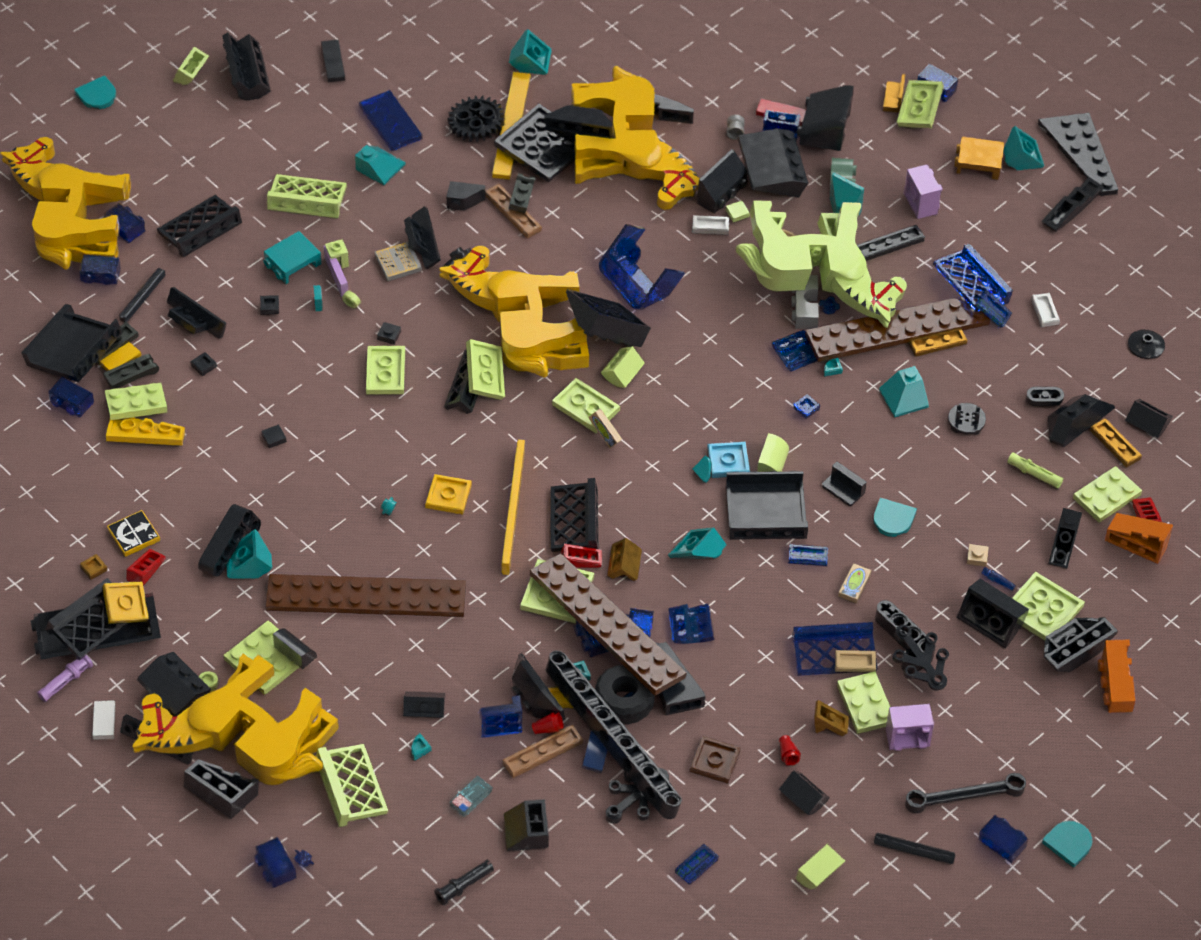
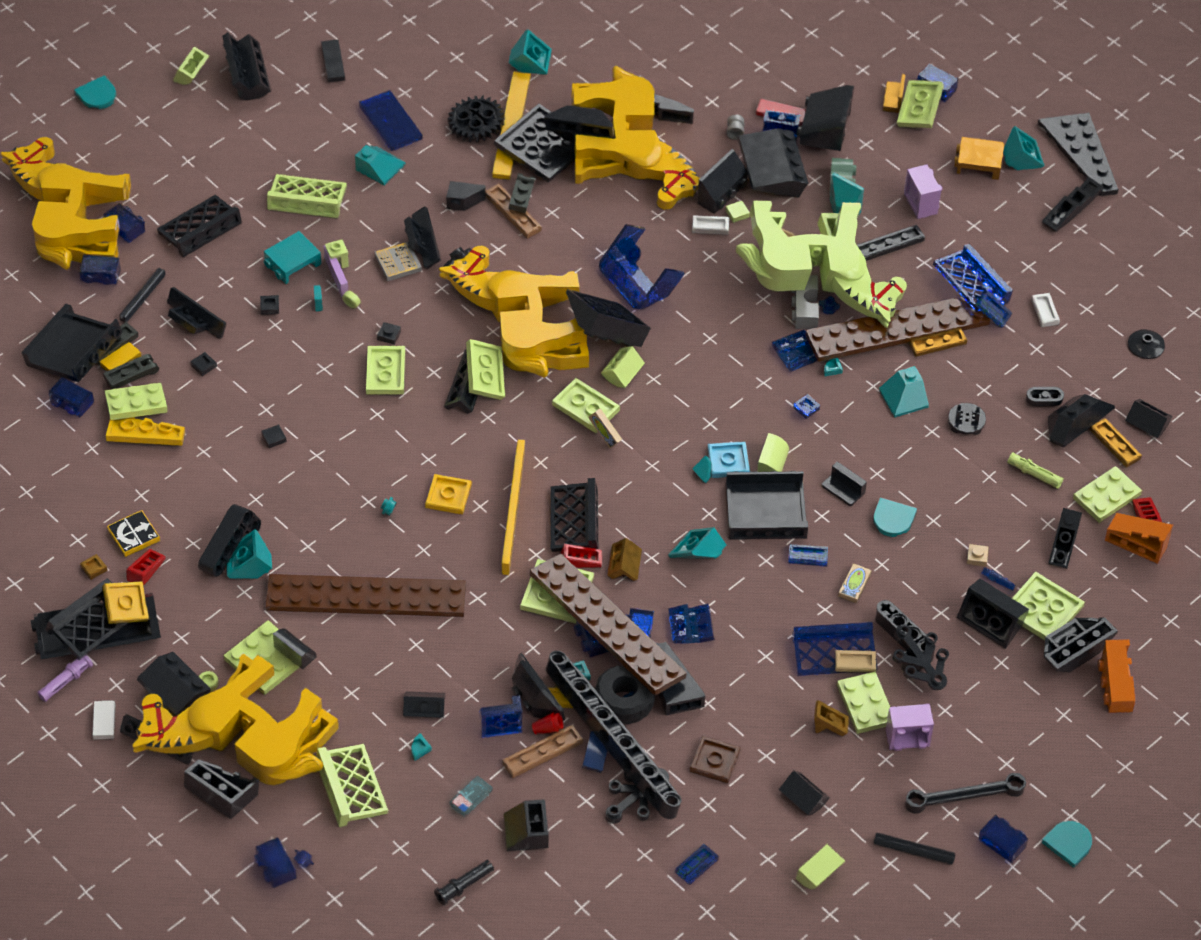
(789, 752): red cone -> none

